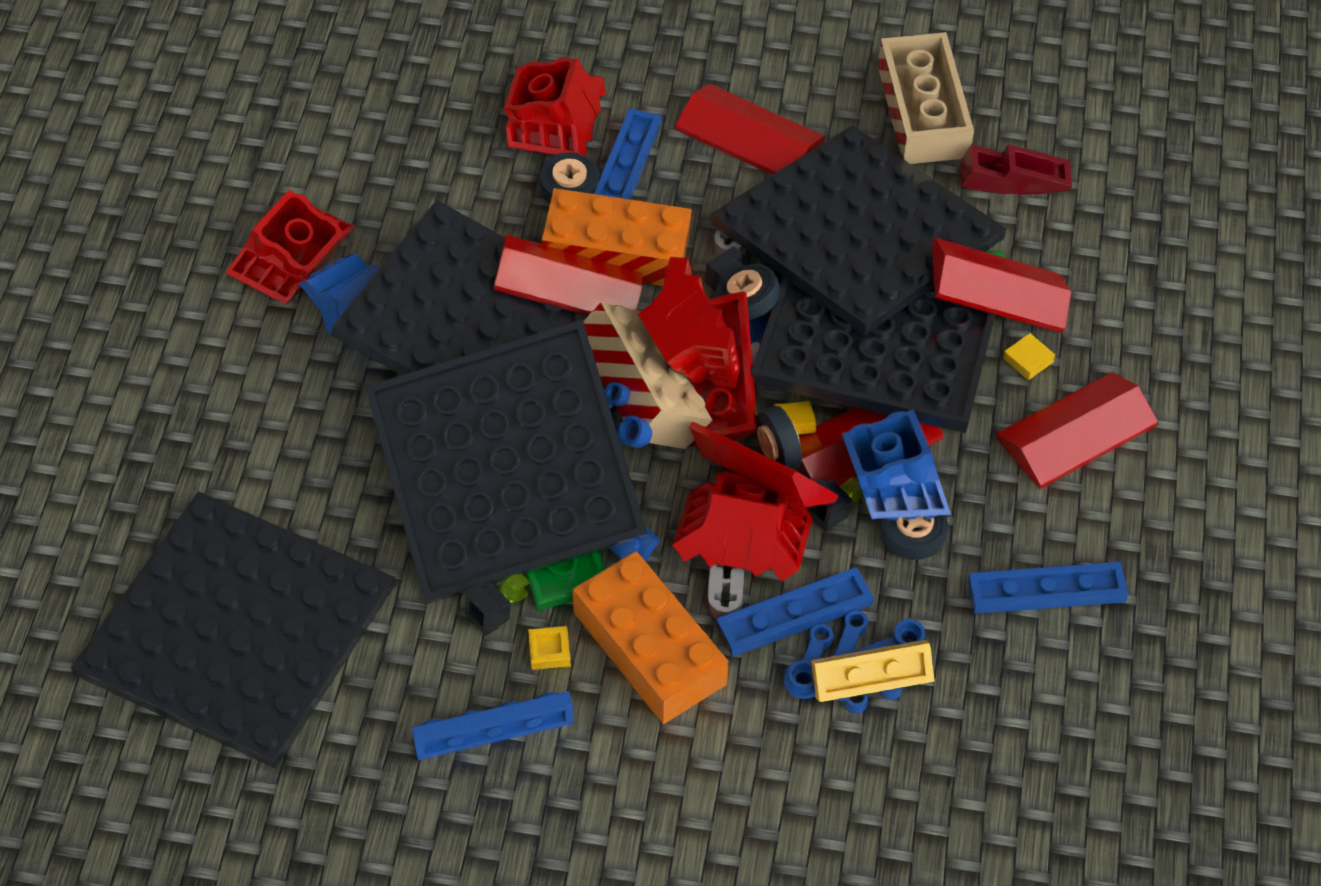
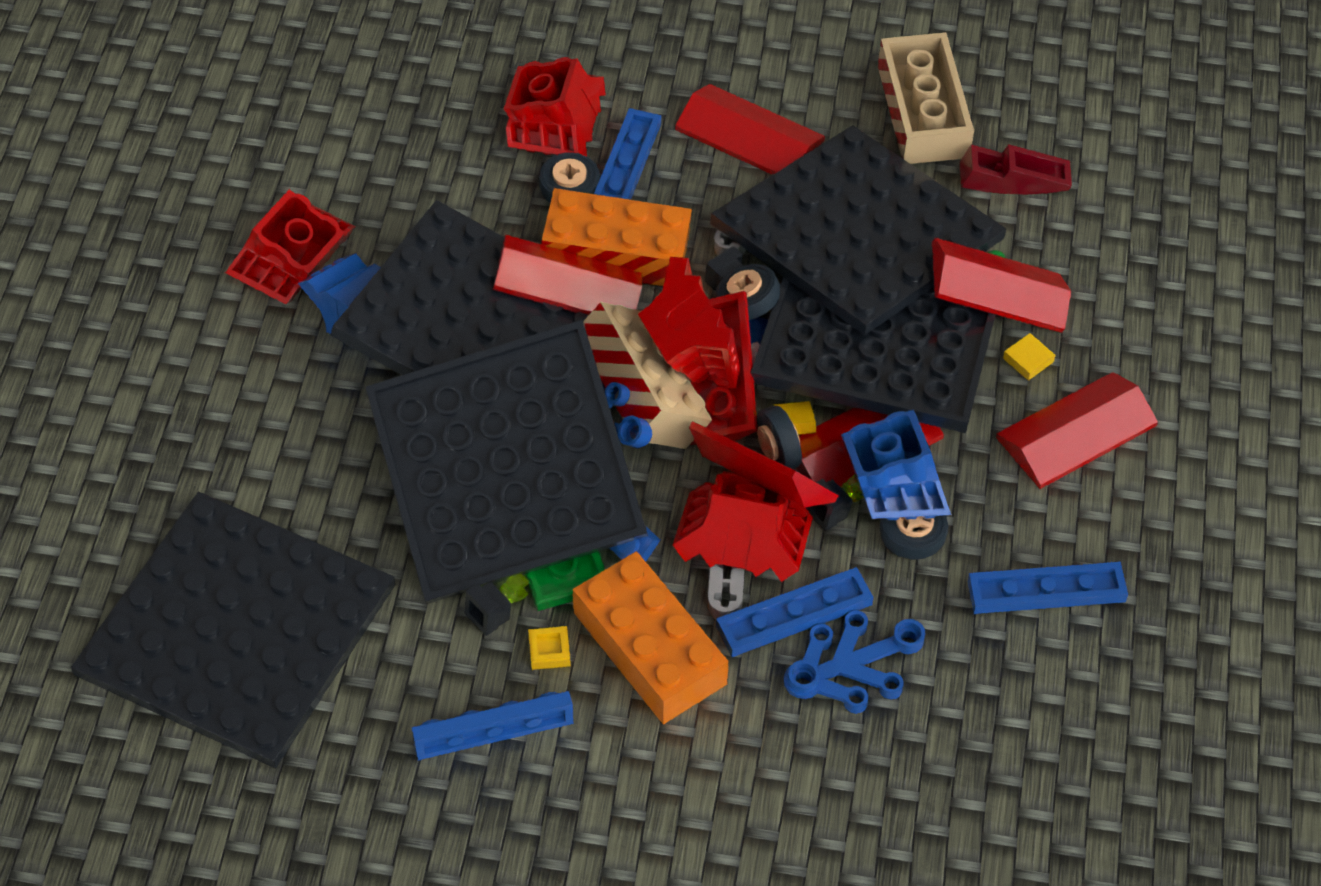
(872, 670): yellow plate -> none

